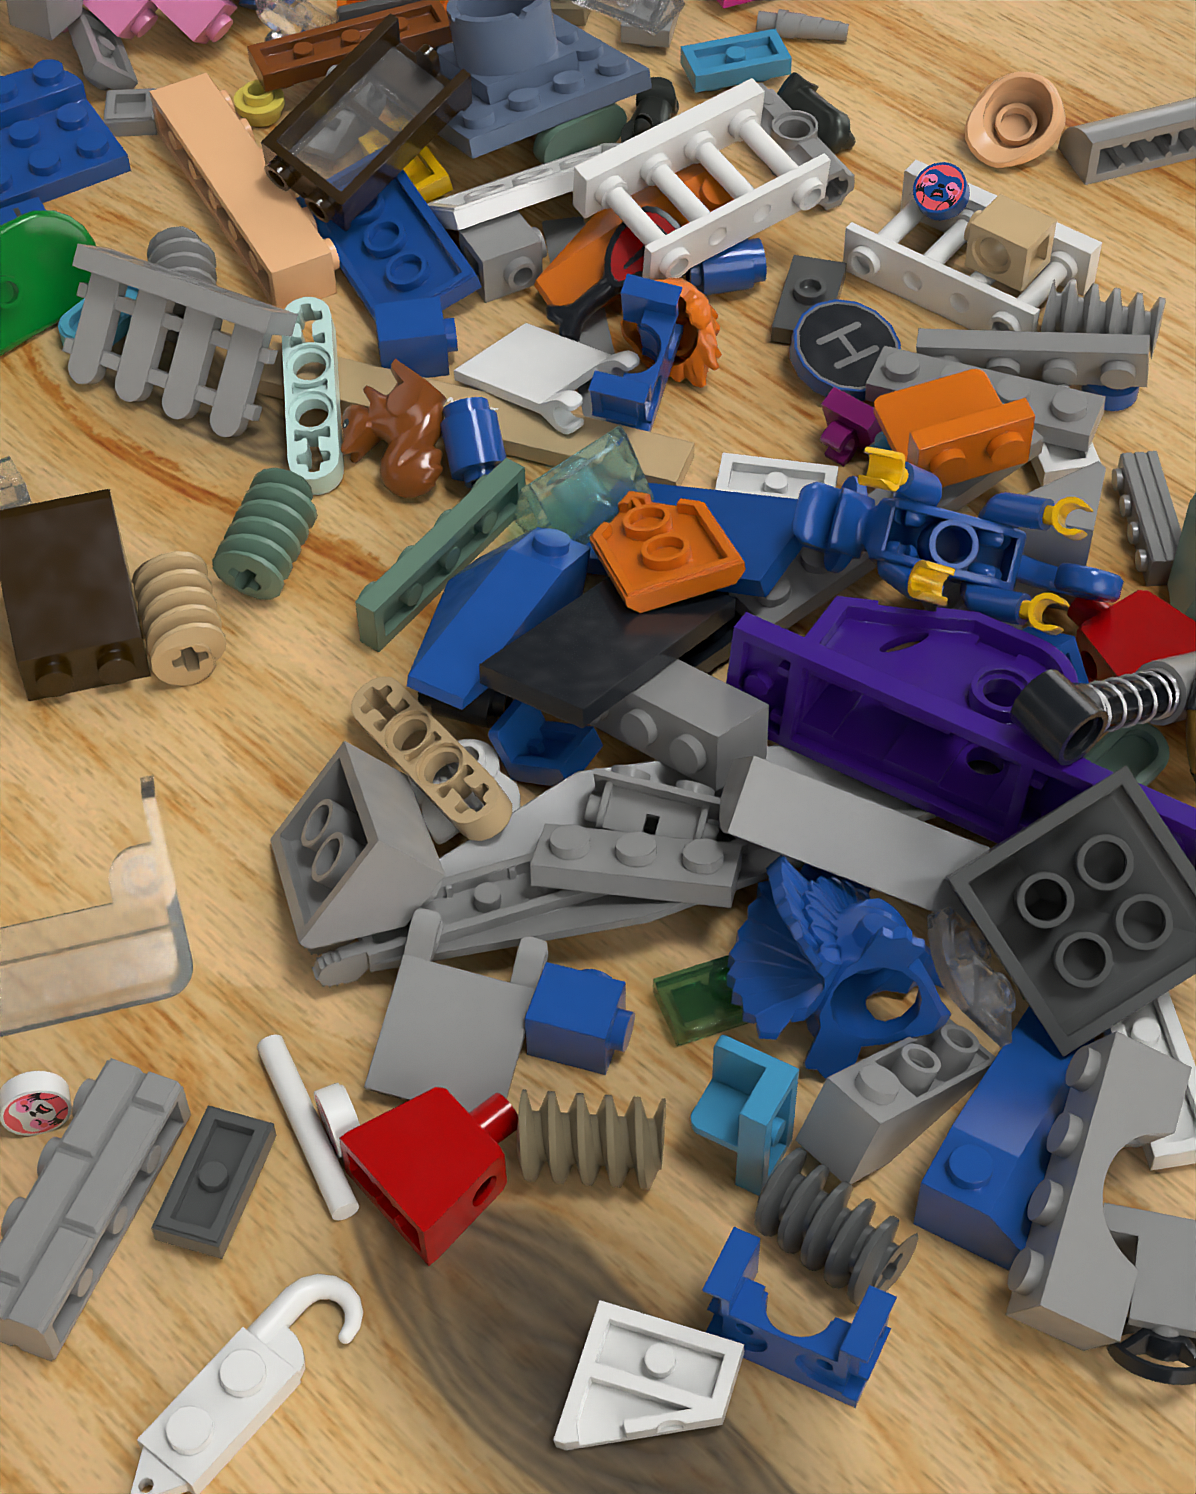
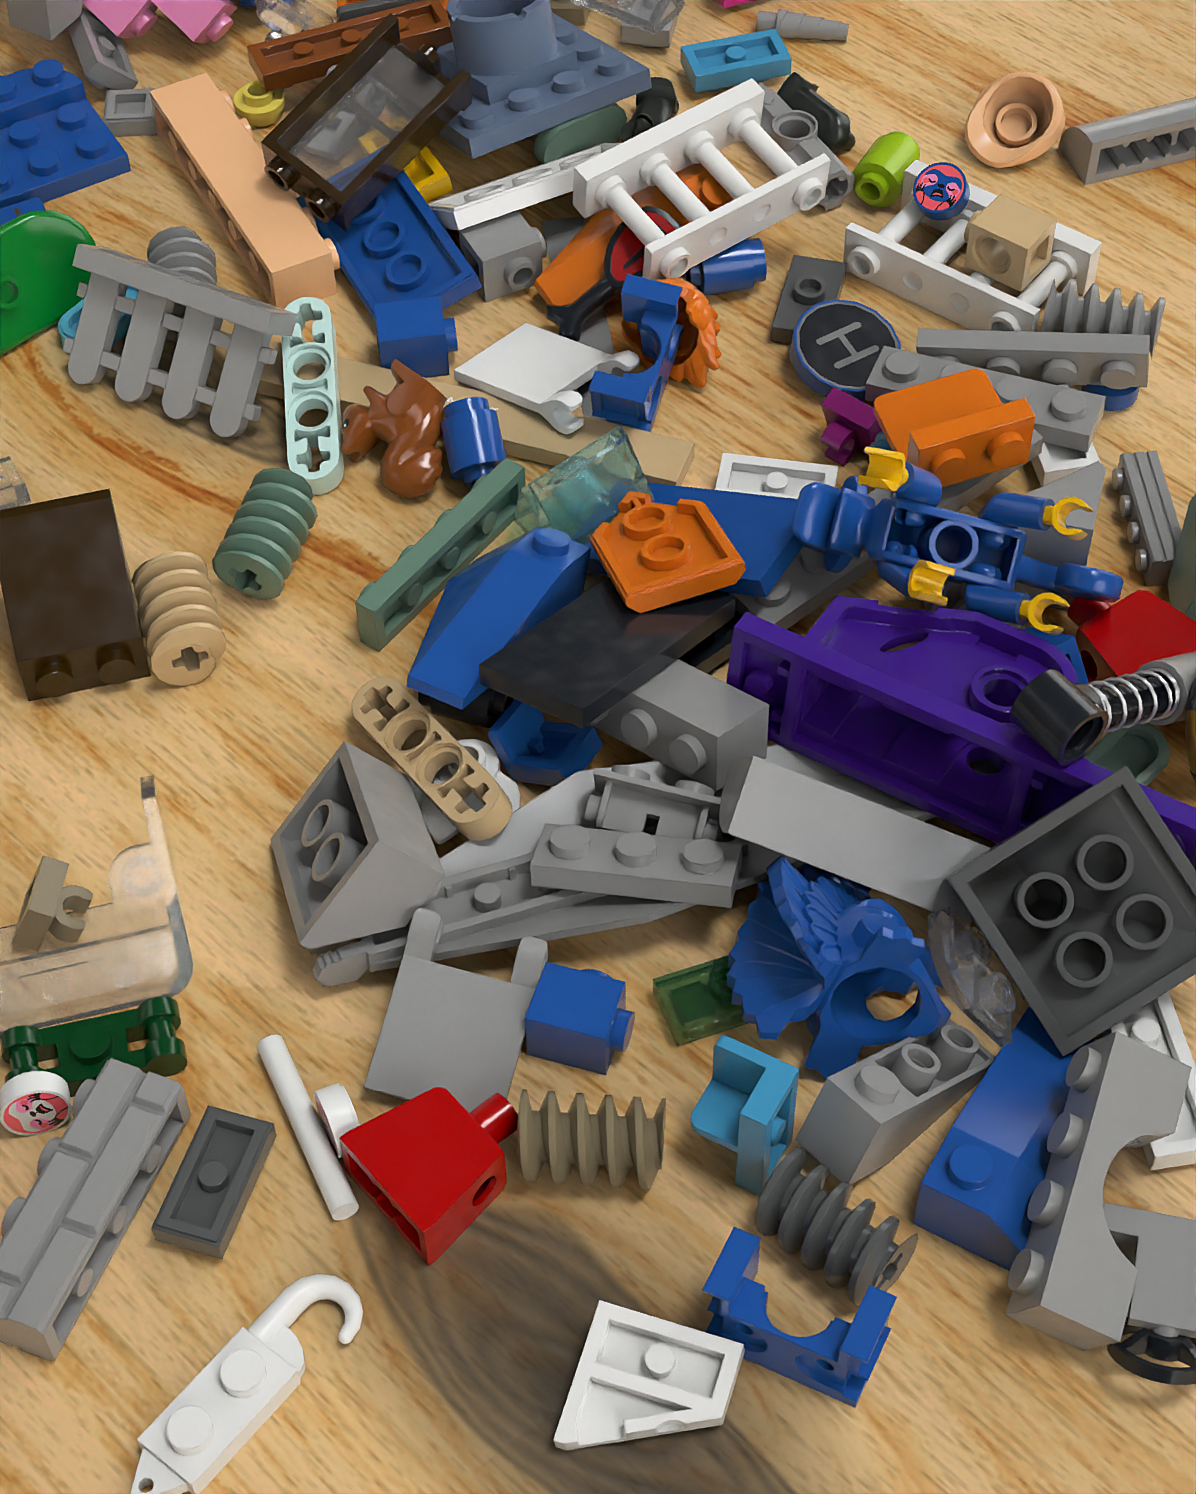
(45, 907): none -> dark tan tile
(89, 1043): none -> dark green plate
(882, 168): none -> lime brick

